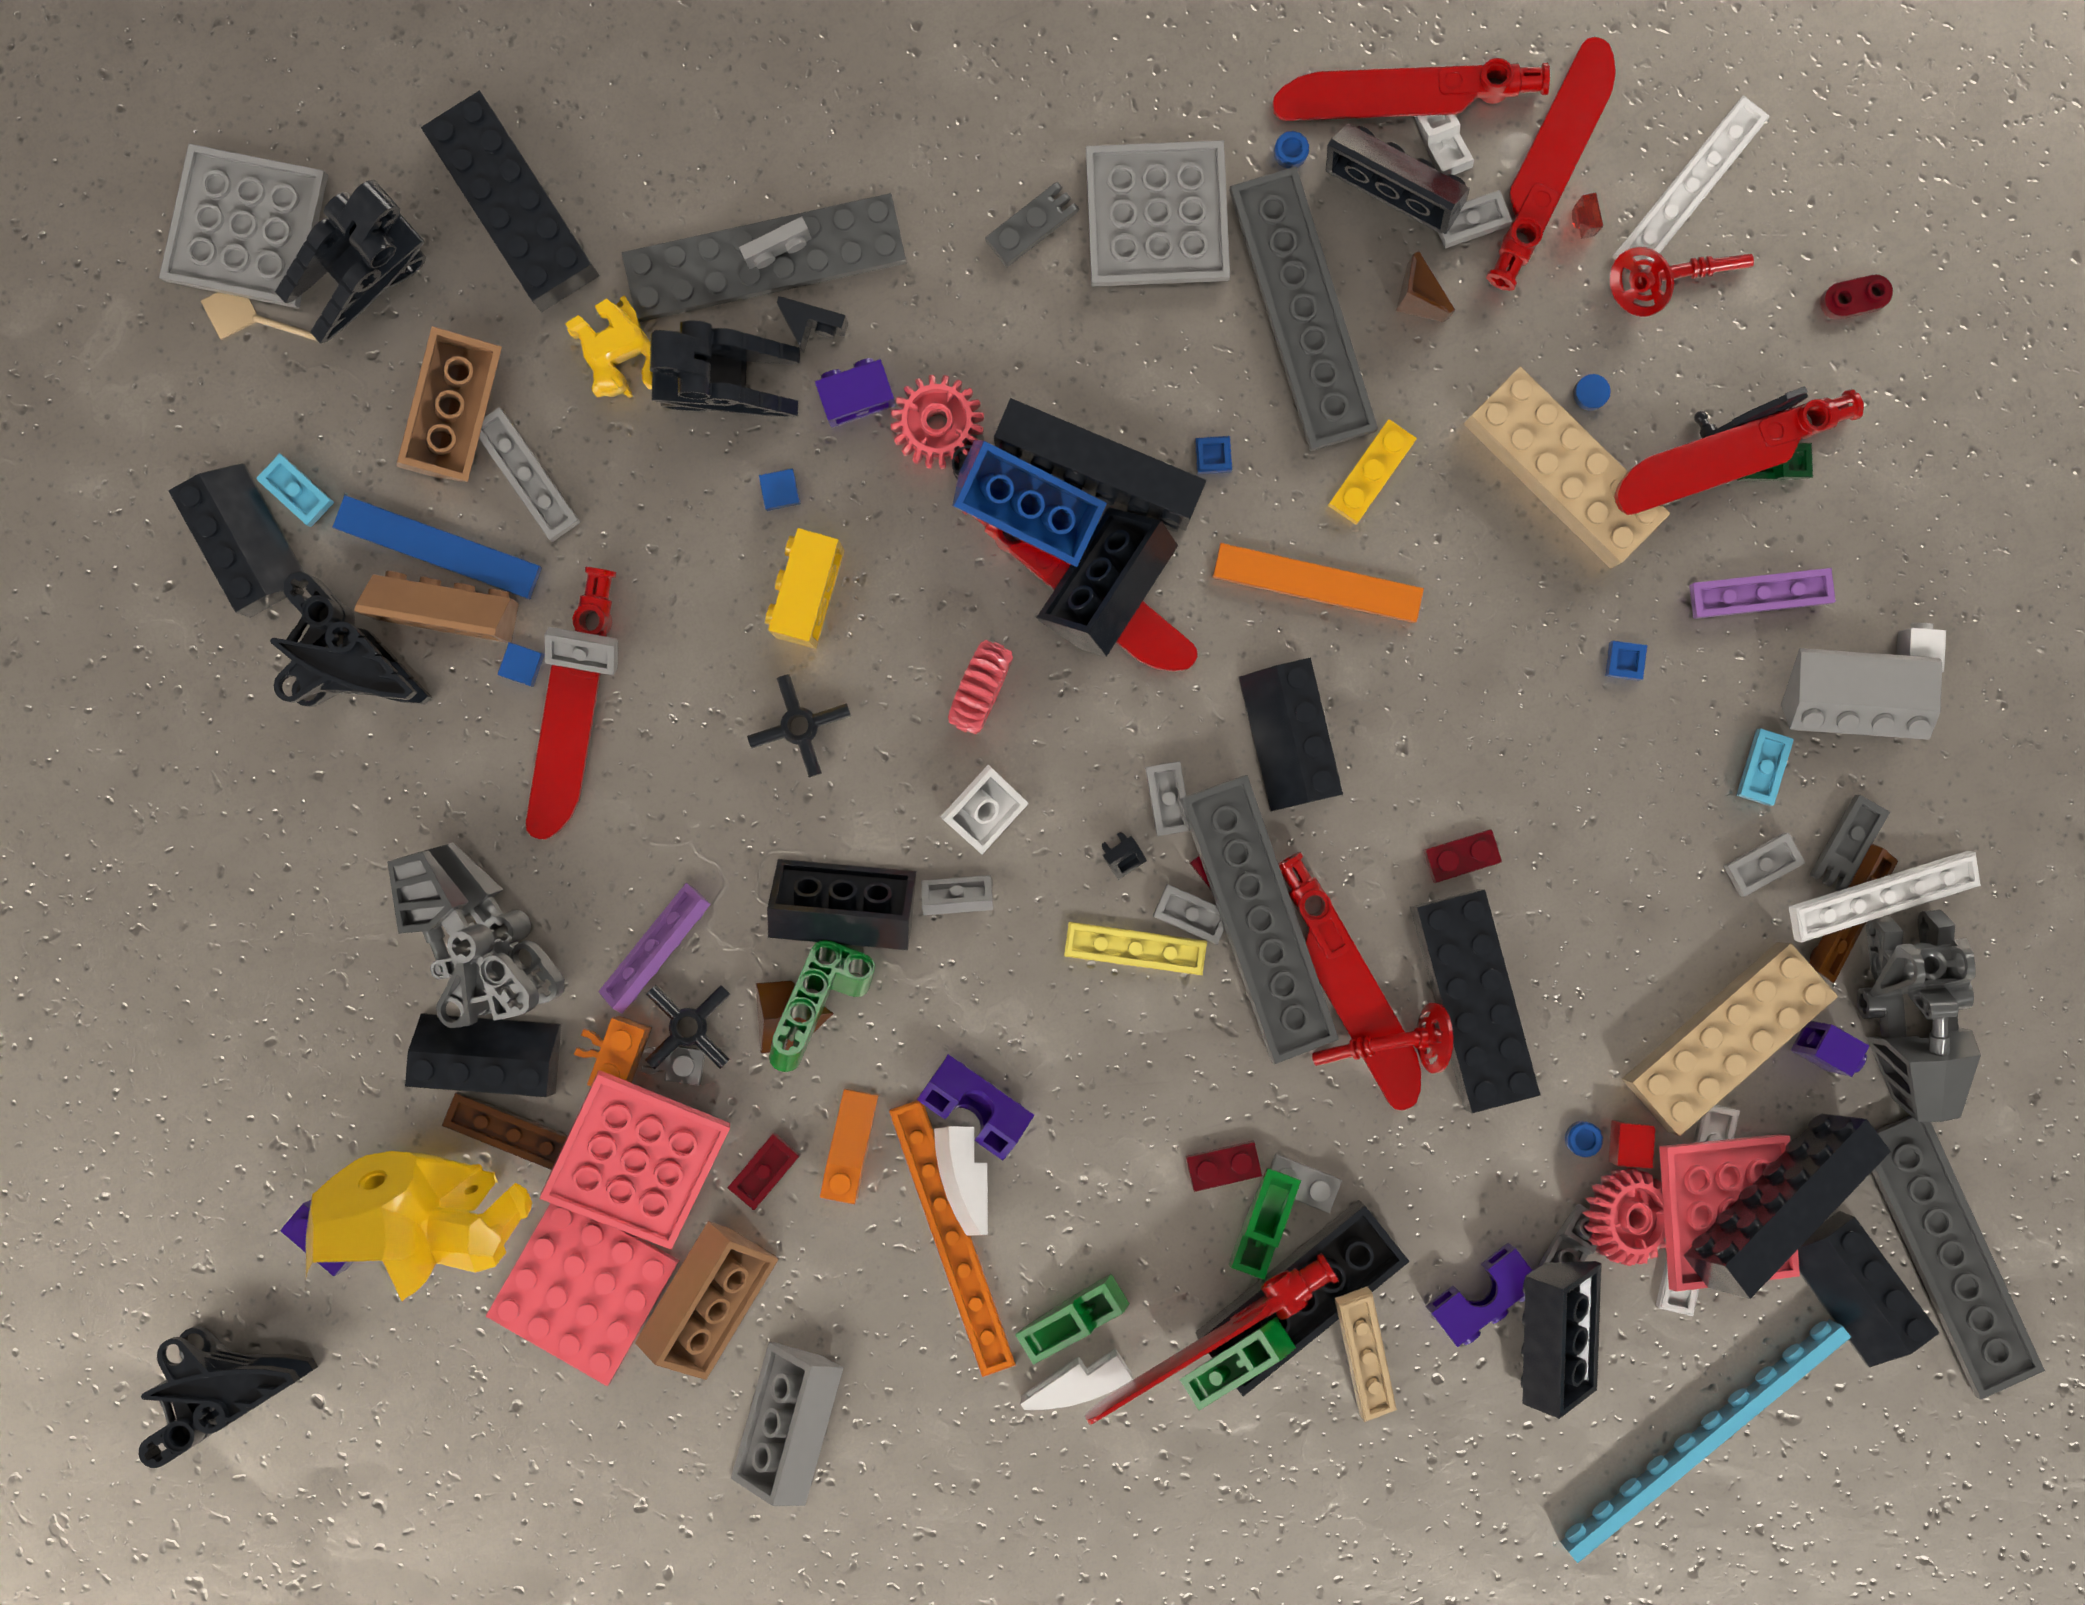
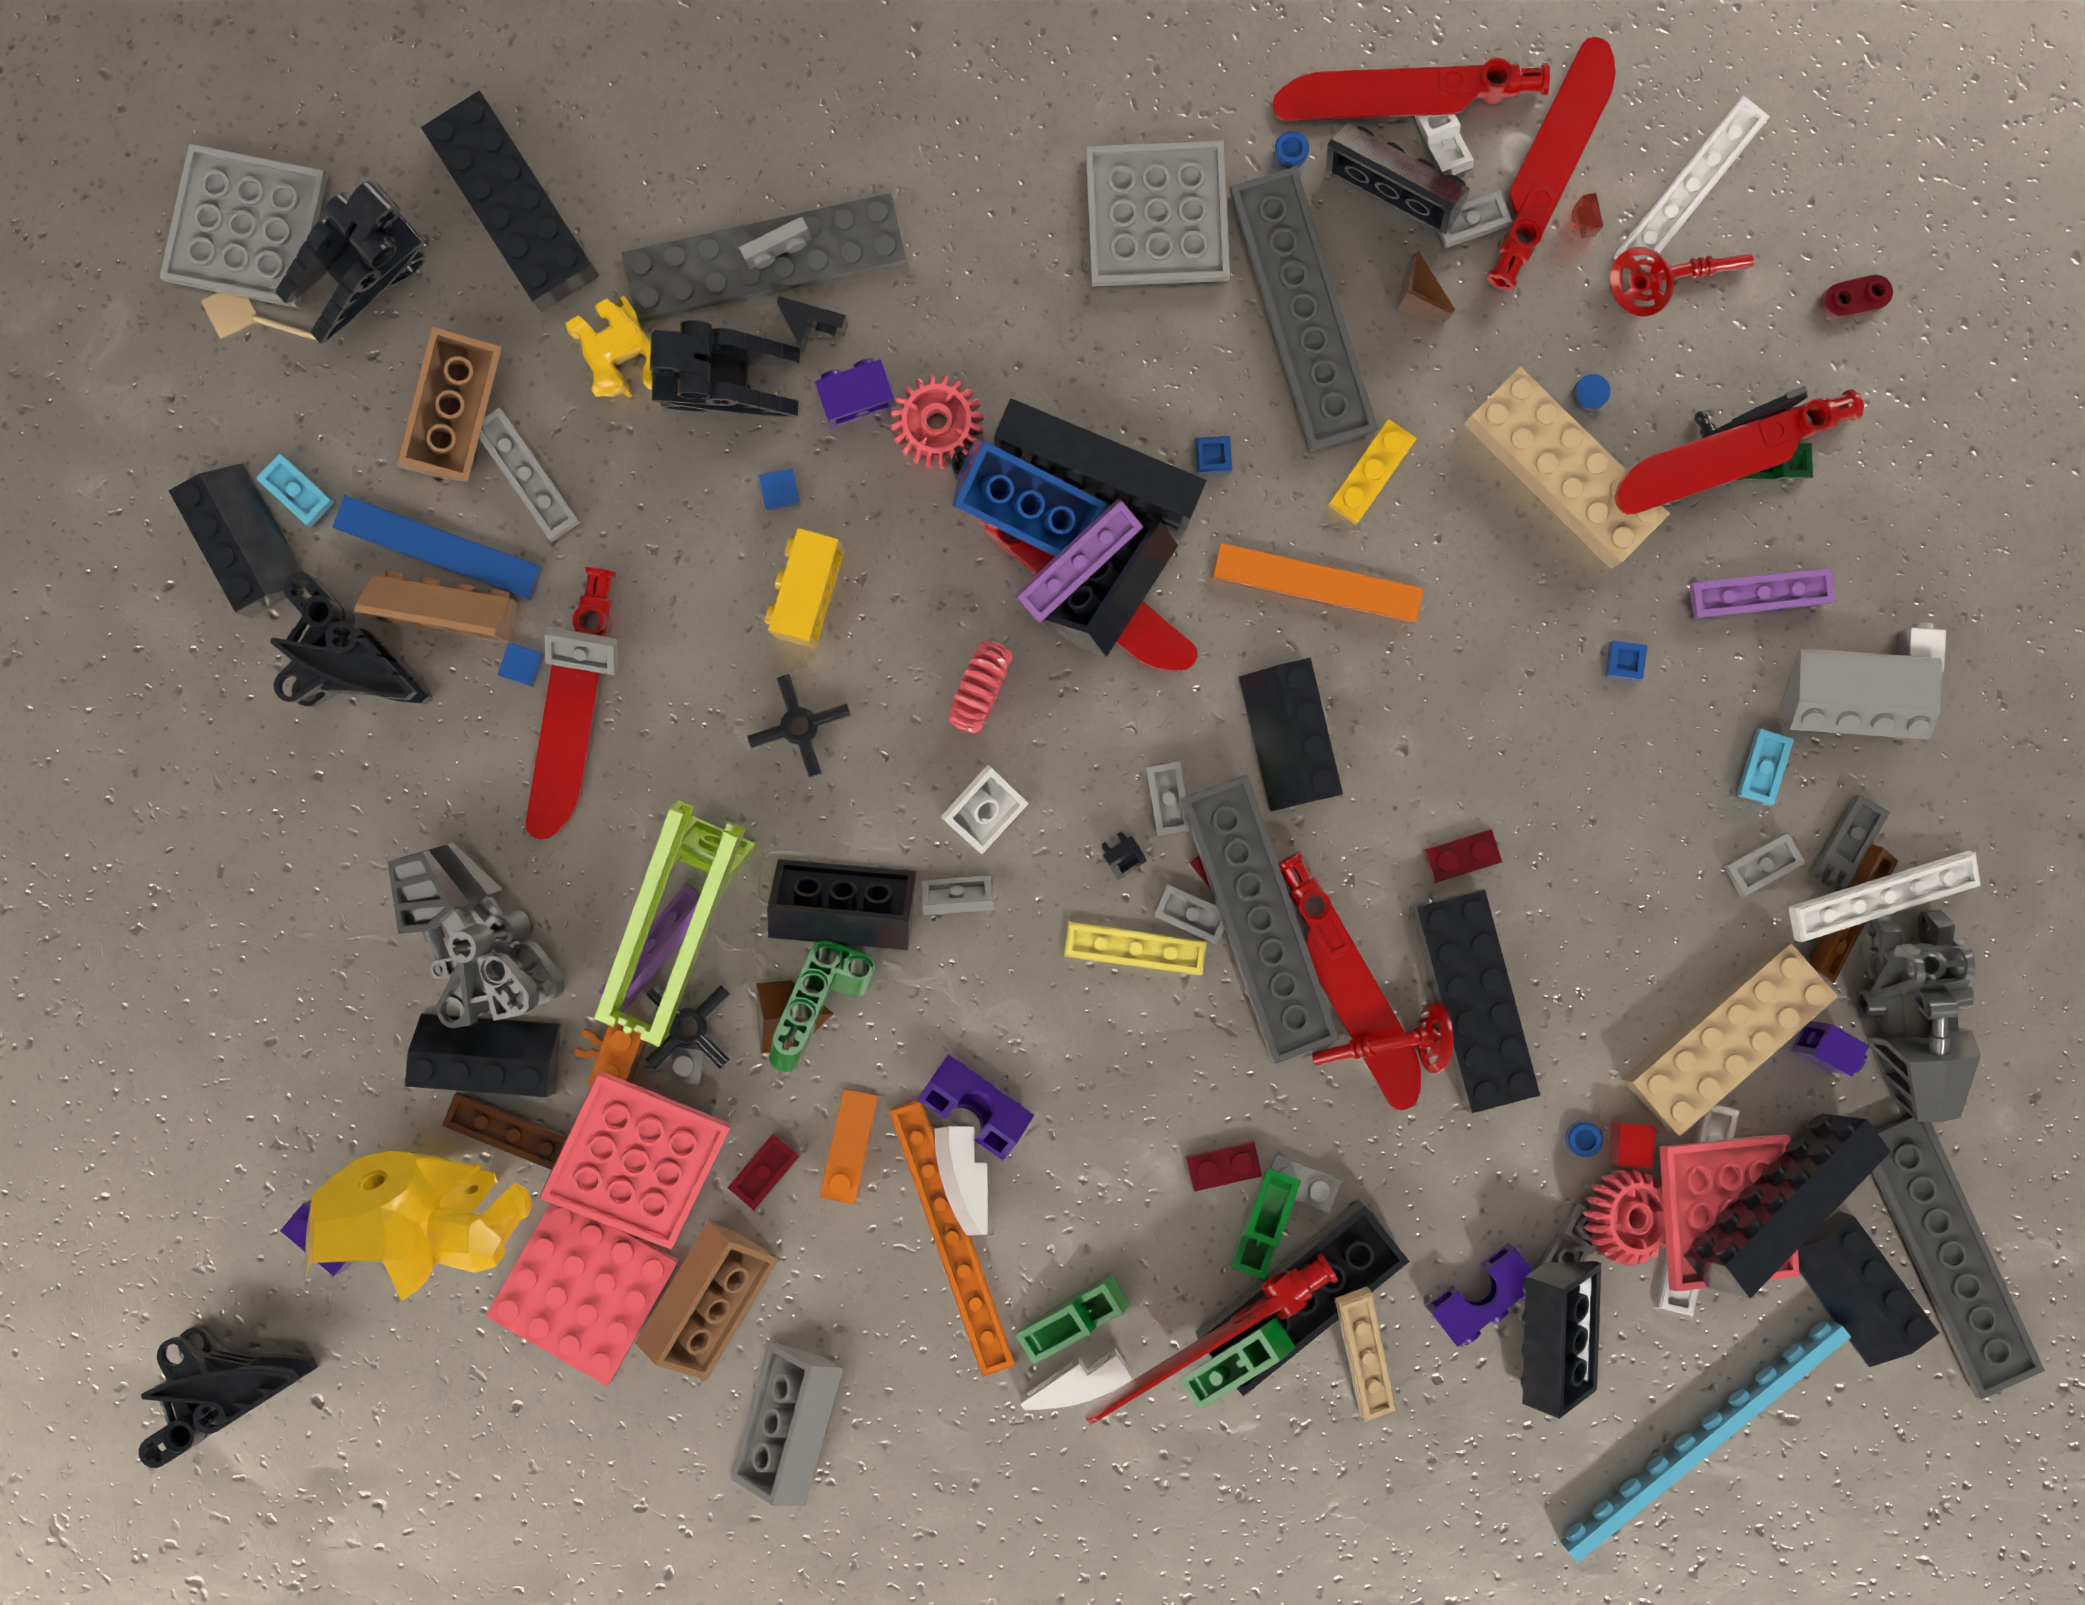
(703, 847): none -> lime piece
(1031, 225): dark grey hinge -> none
(1078, 560): none -> medium lavender plate

